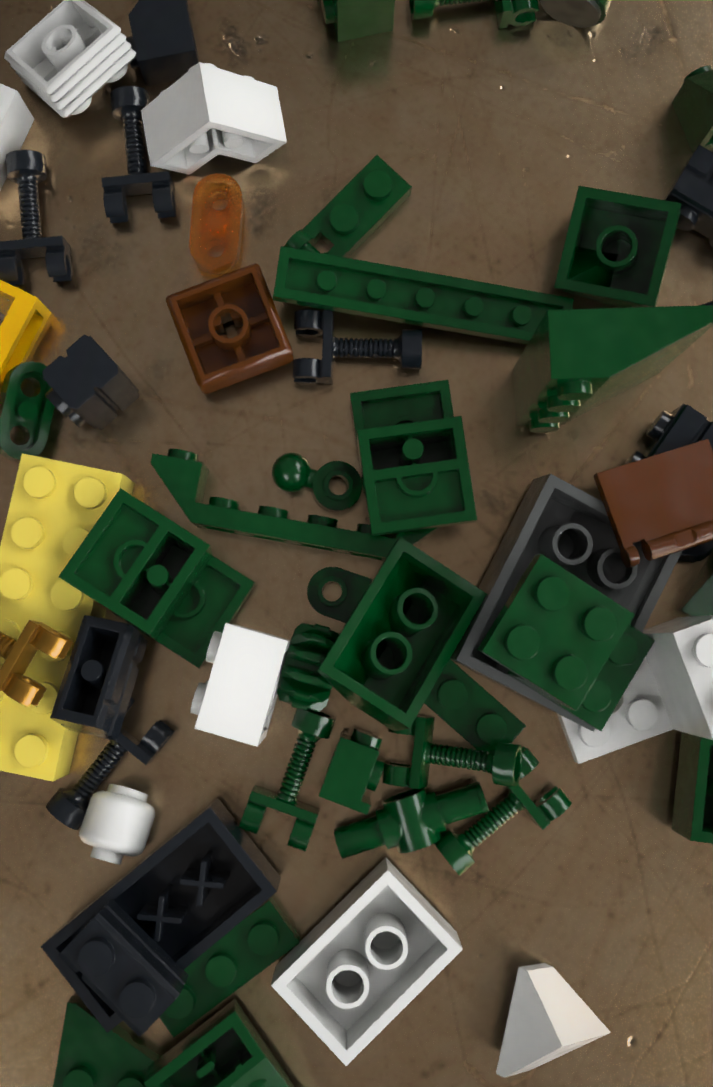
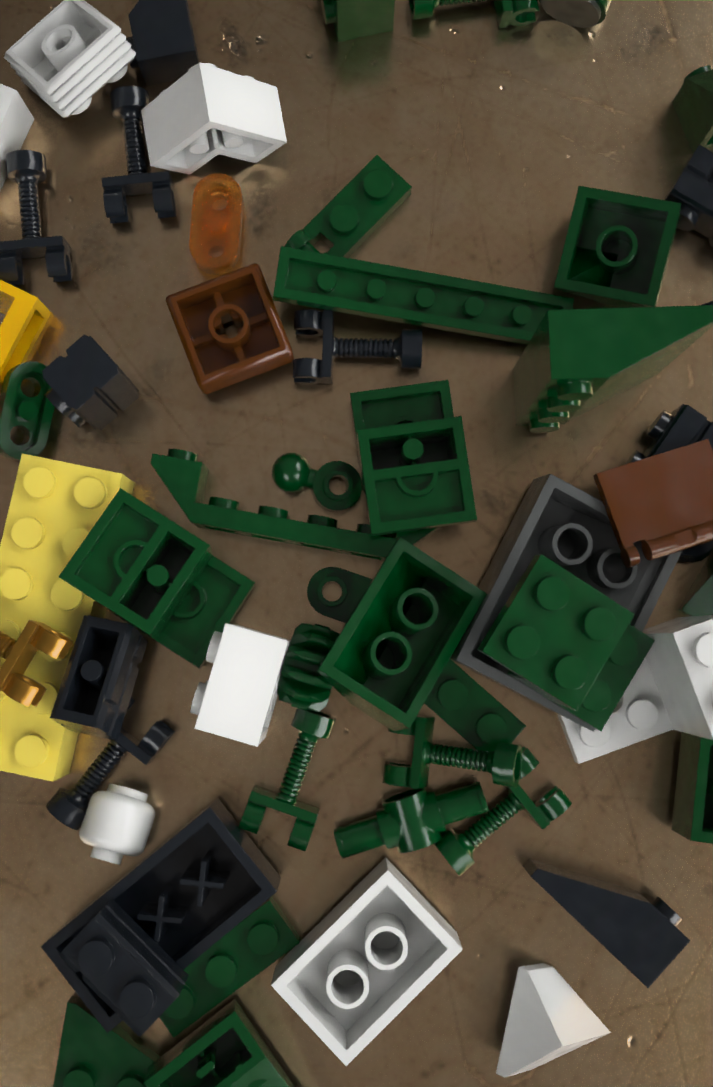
(353, 770): dark green brick -> none
(620, 918): none -> black slope

